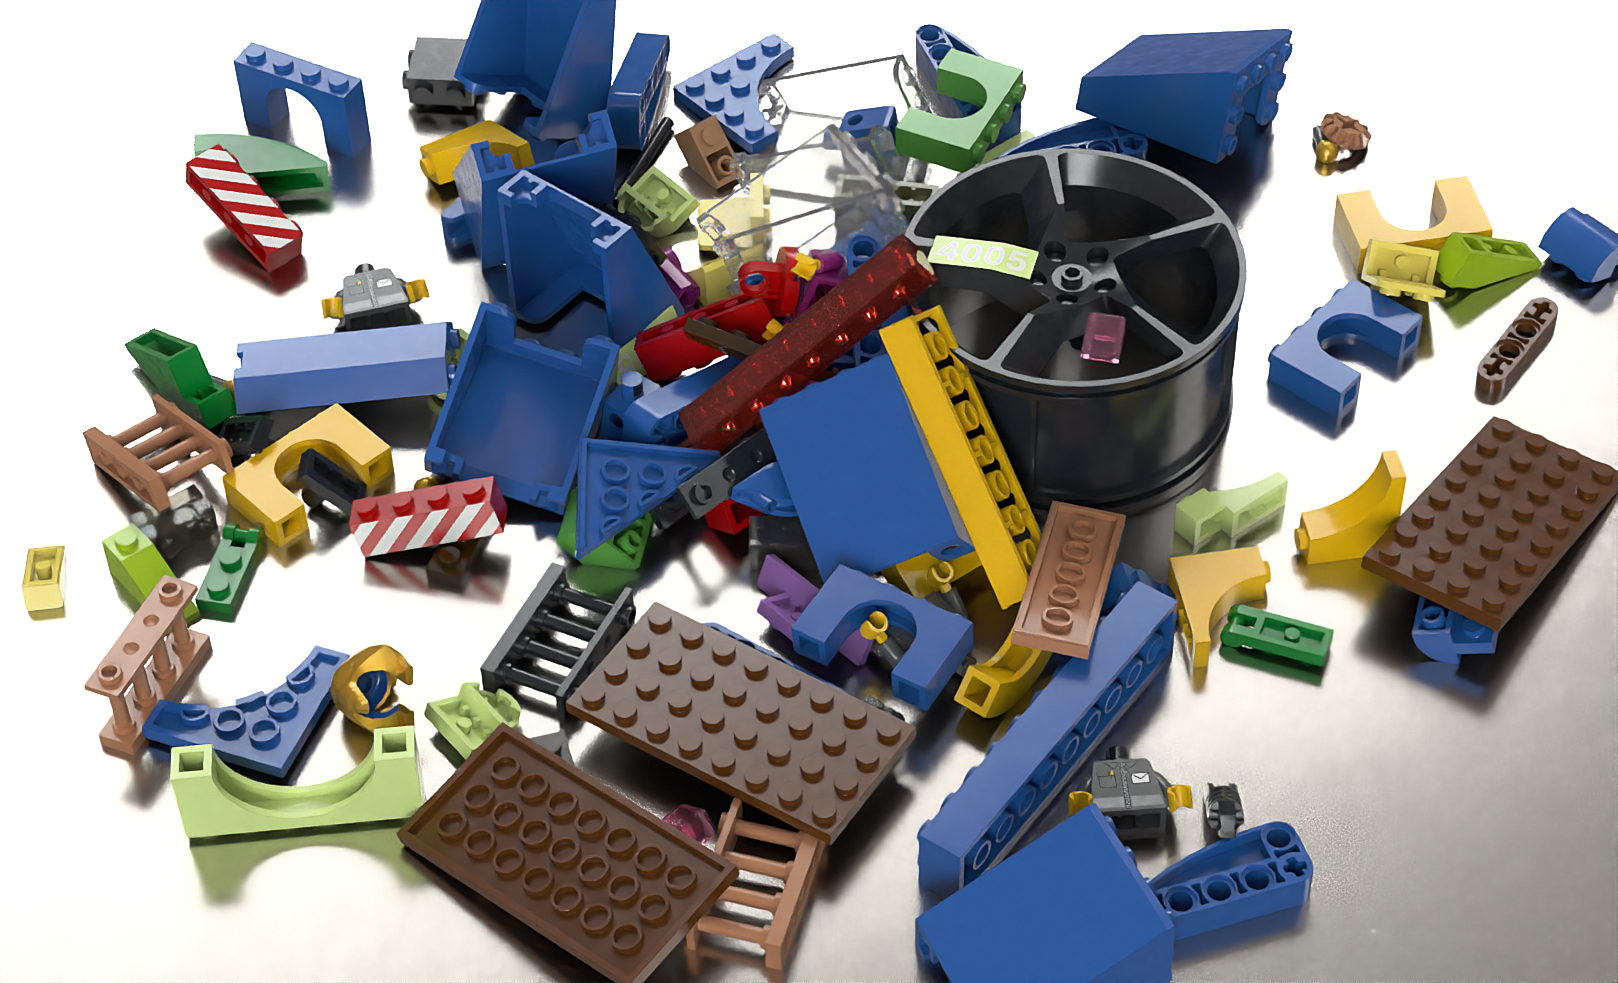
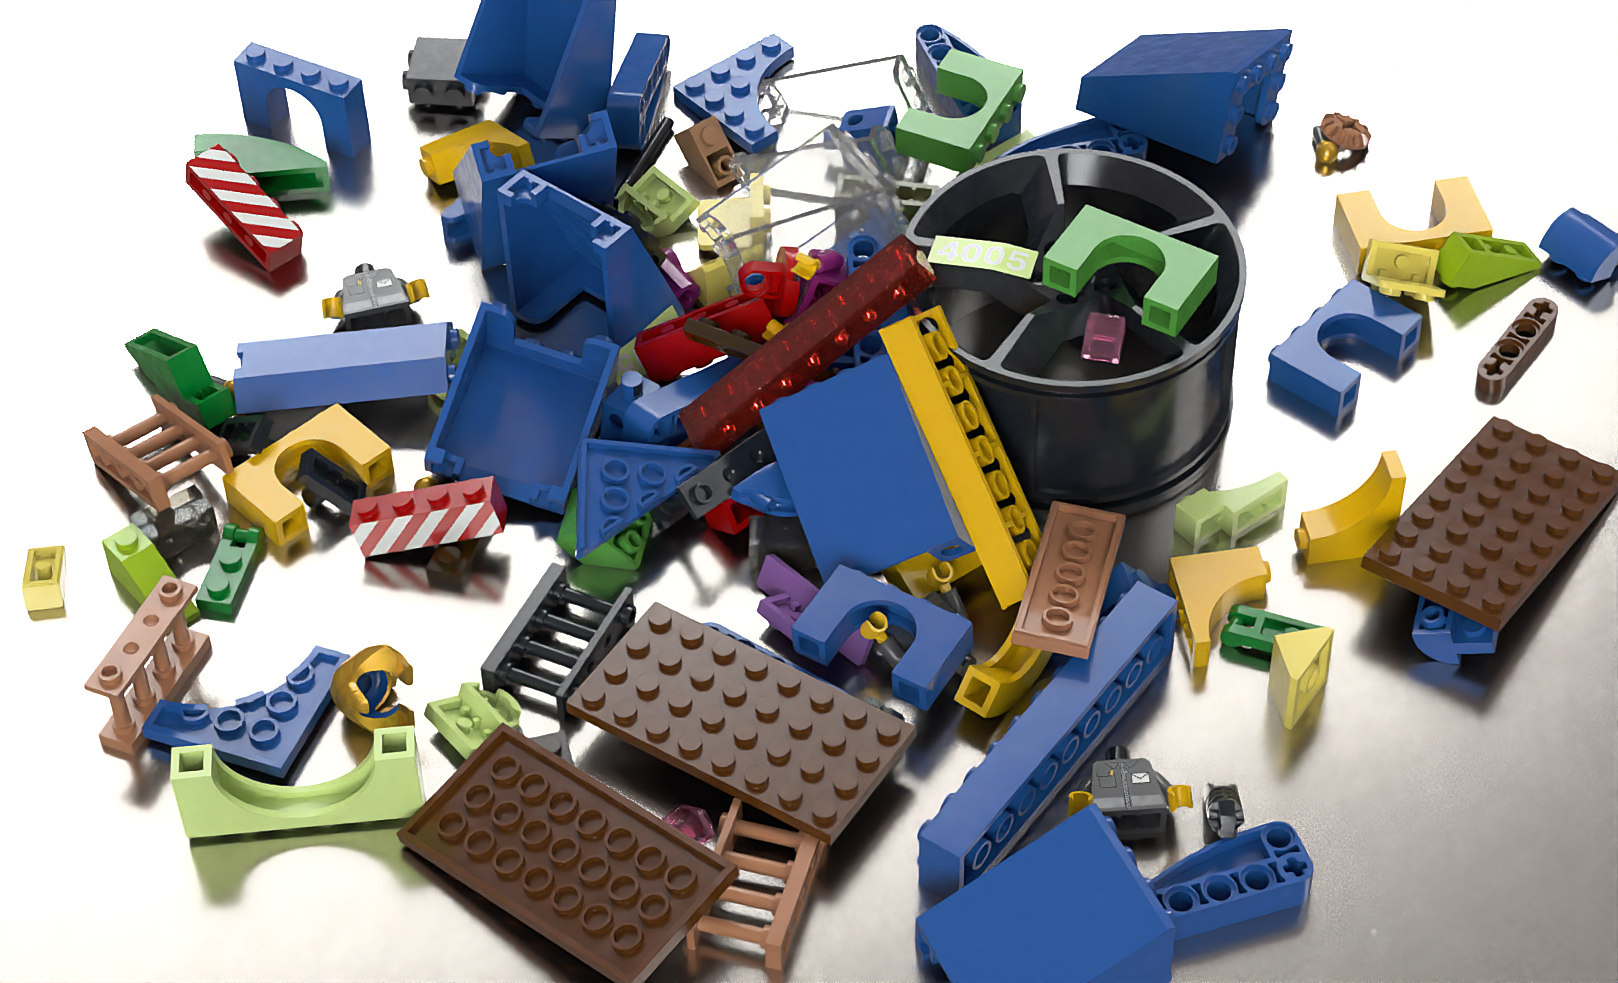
(1103, 239): none -> arch
(1299, 670): none -> light yellow slope

